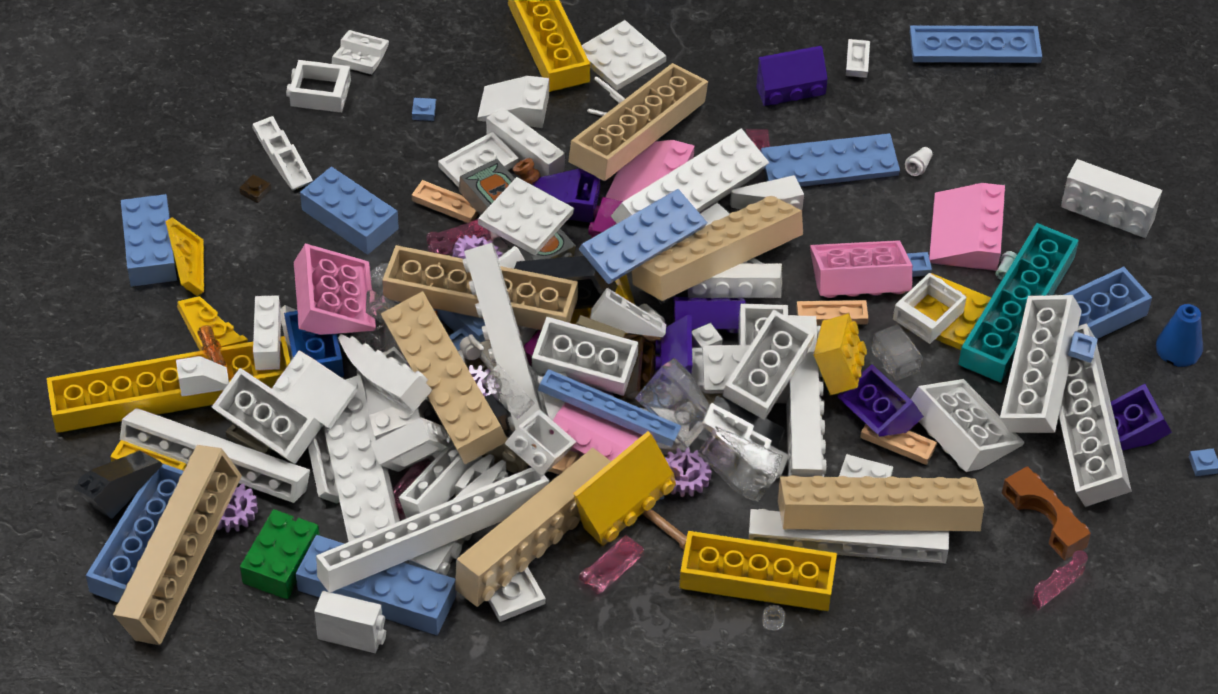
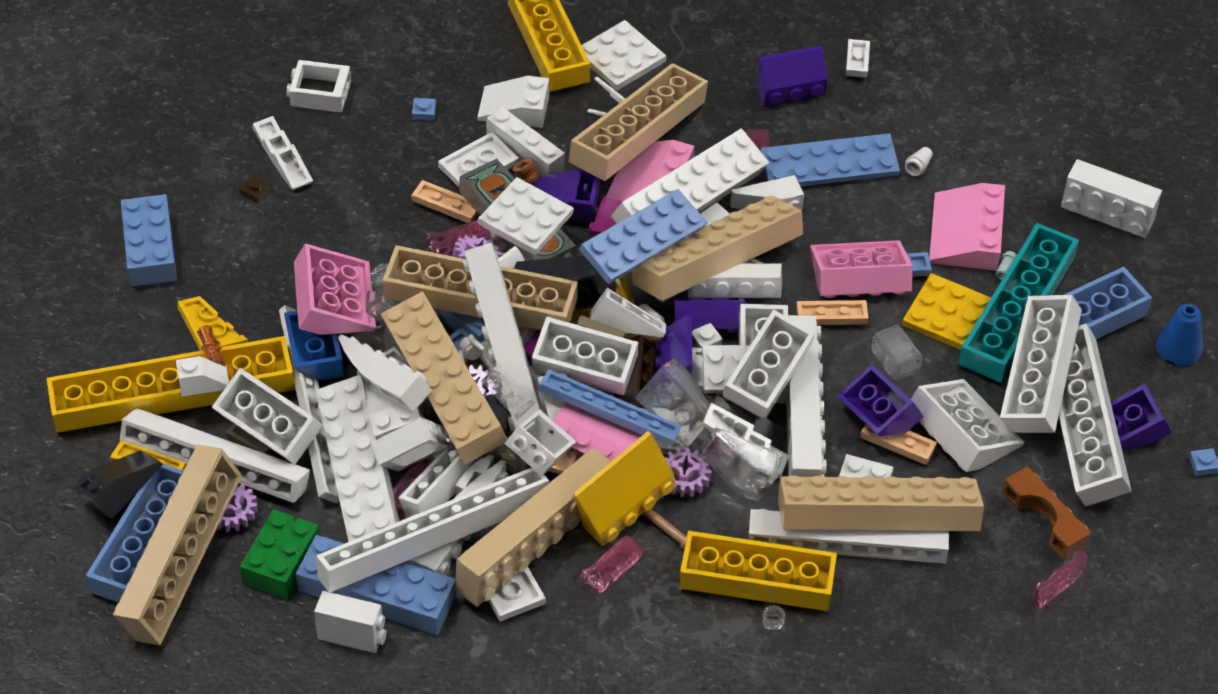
(188, 255): yellow wing -> none
(267, 333): white brick -> none
(315, 389): white slope -> none
(349, 210): medium blue brick -> none
(360, 52): white slope -> none
(840, 354): yellow brick -> none
(918, 322): white window -> none
(975, 44): medium blue plate -> none
(1082, 347): medium blue plate -> none

